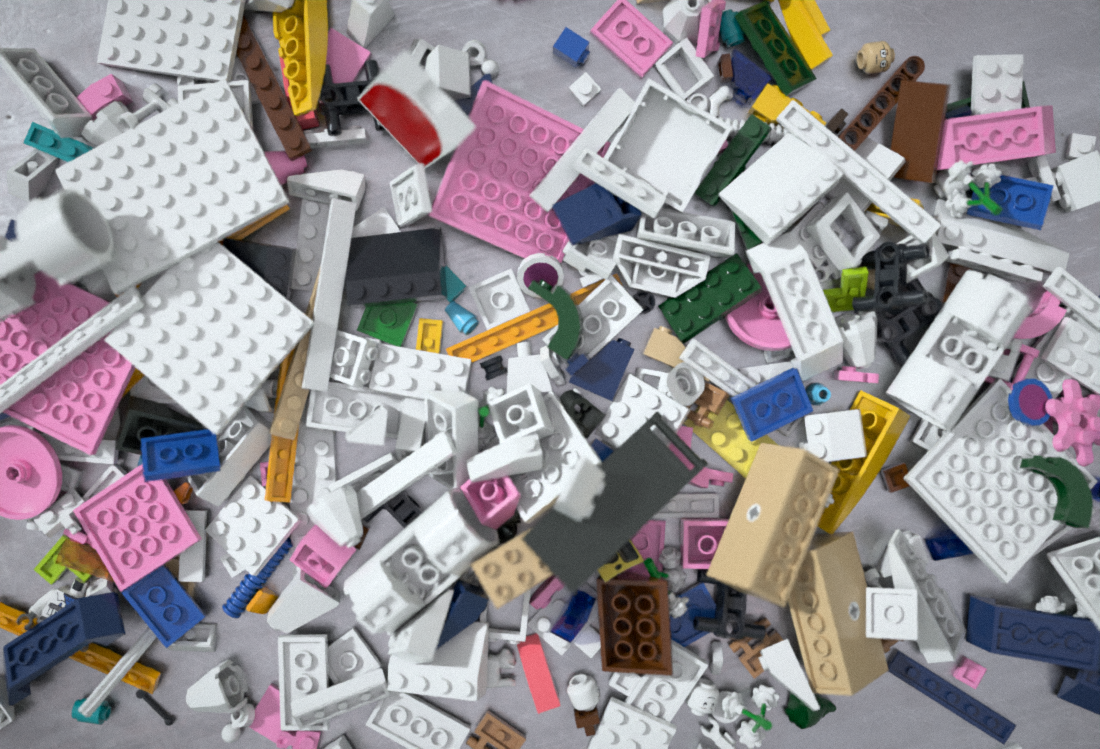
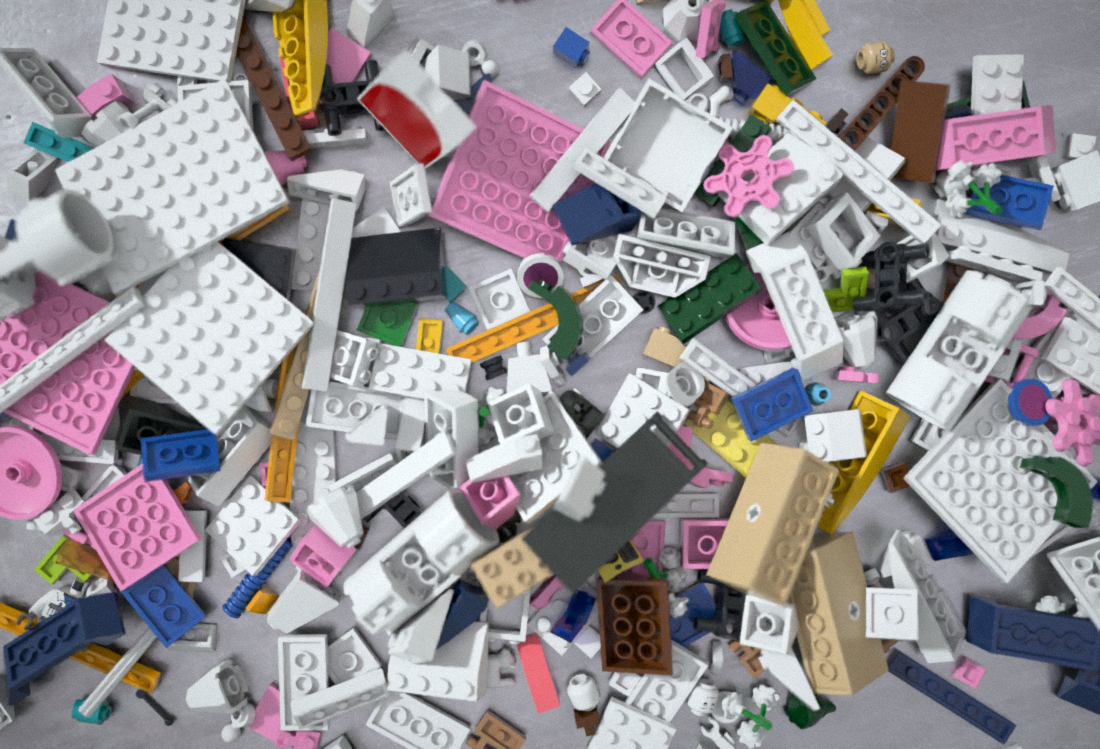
(605, 369): dark blue slope -> none
(738, 166): none -> bright pink plate
(768, 625): none -> white slope
(1034, 291): none -> white plate

